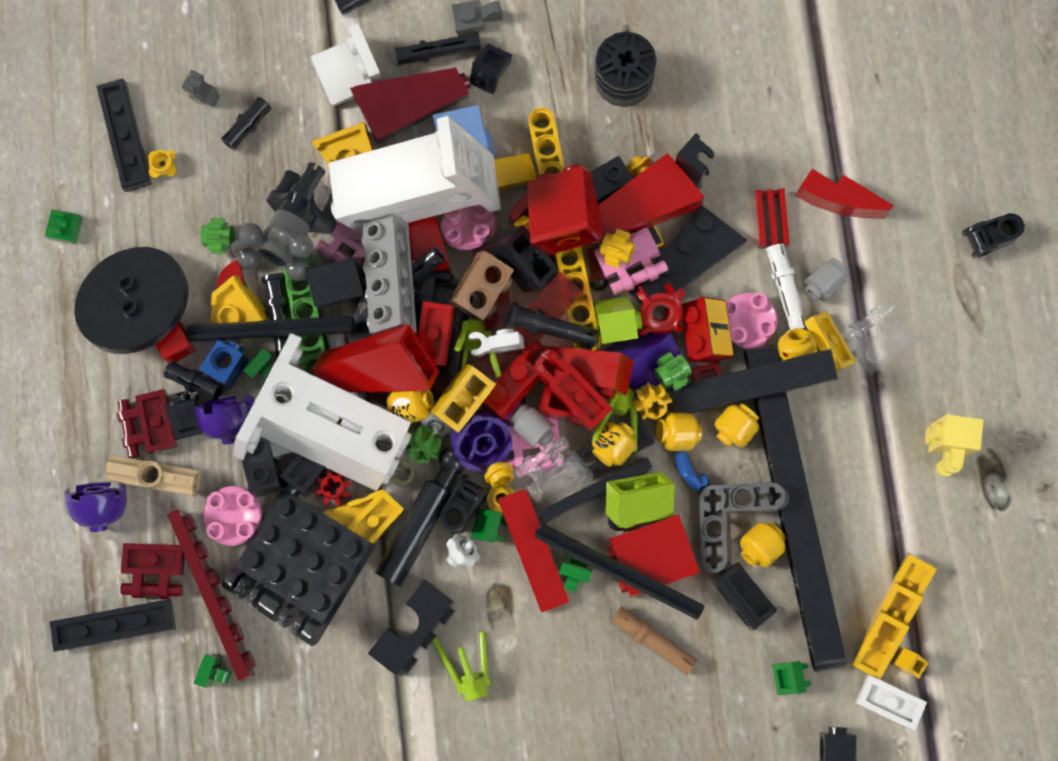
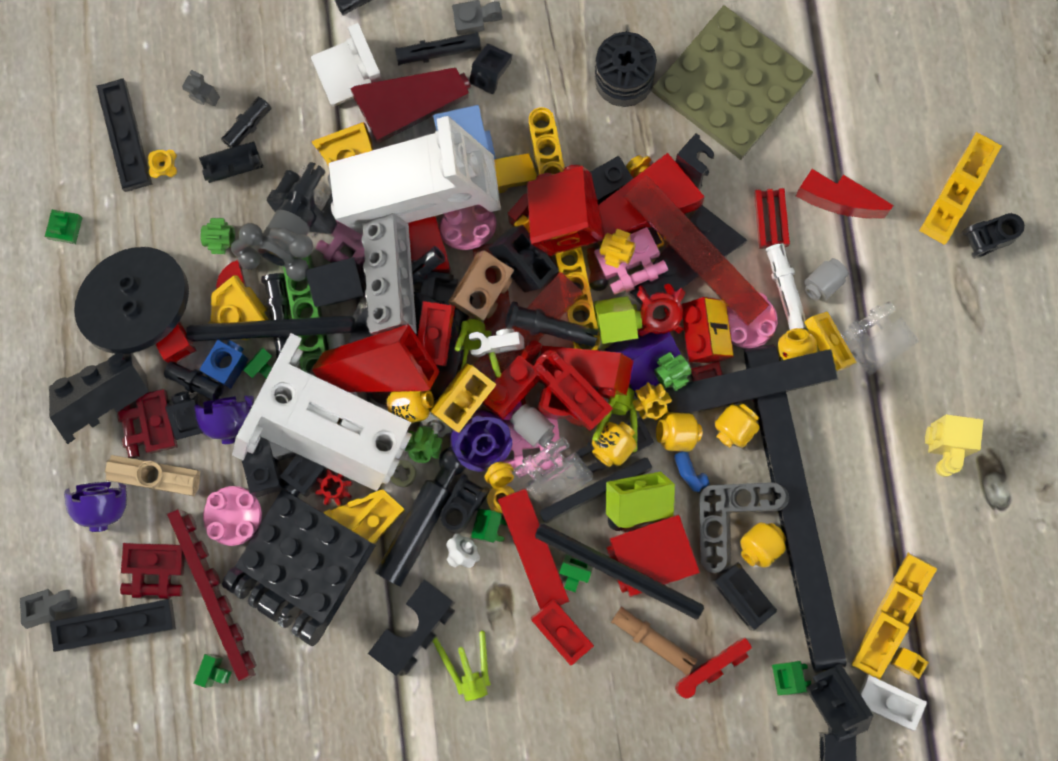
(41, 607): none -> dark grey plate
(95, 391): none -> black wedge
(231, 162): none -> black hinge
(562, 632): none -> red plate
(696, 250): none -> clear red plate
(712, 668): none -> red plate
(732, 82): none -> olive plate
(840, 703): none -> black hinge
(960, 188): none -> yellow slope

